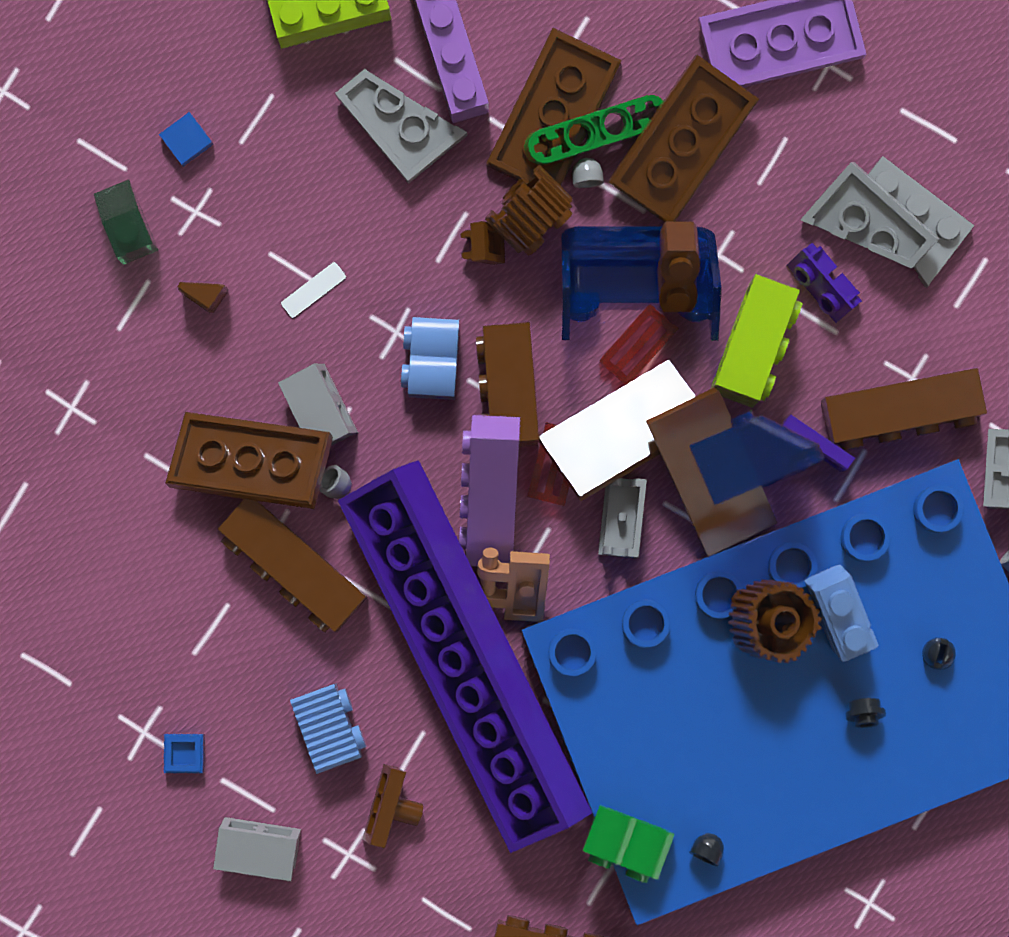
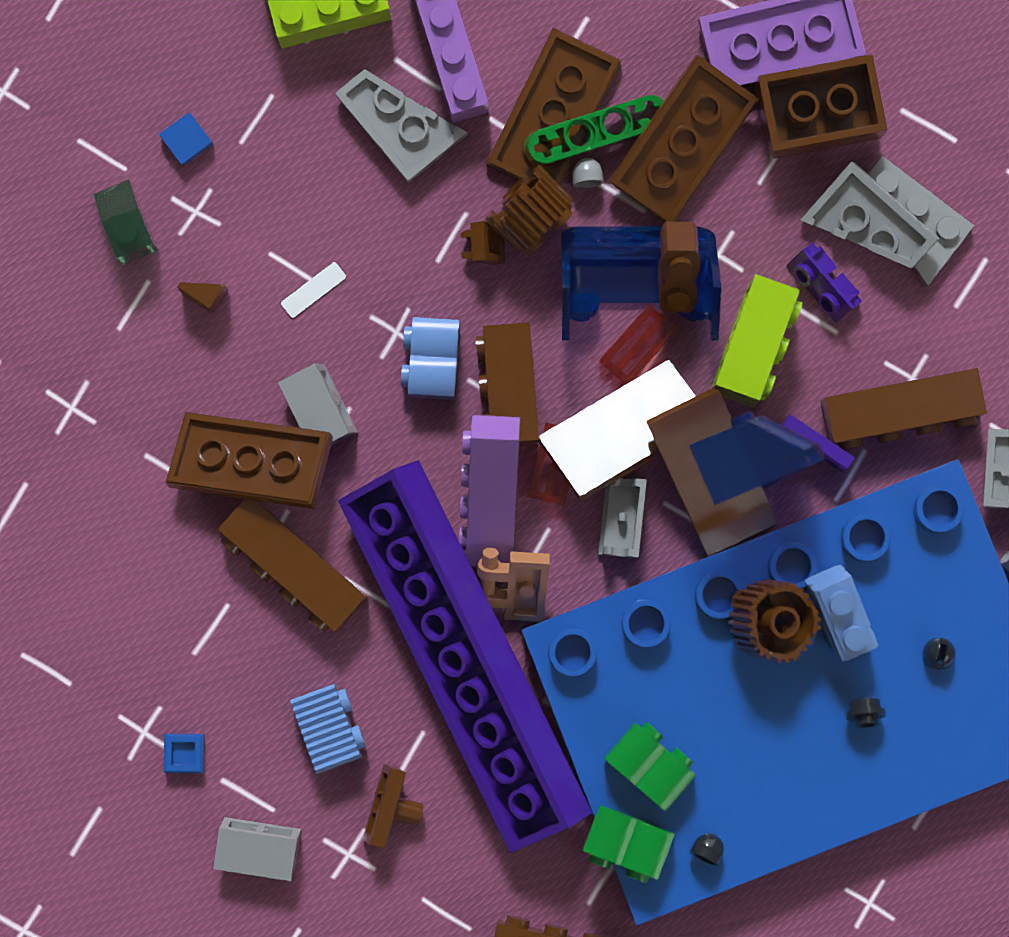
(335, 482): light grey hinge -> none
(651, 765): none -> green brick
(820, 107): none -> reddish brown brick

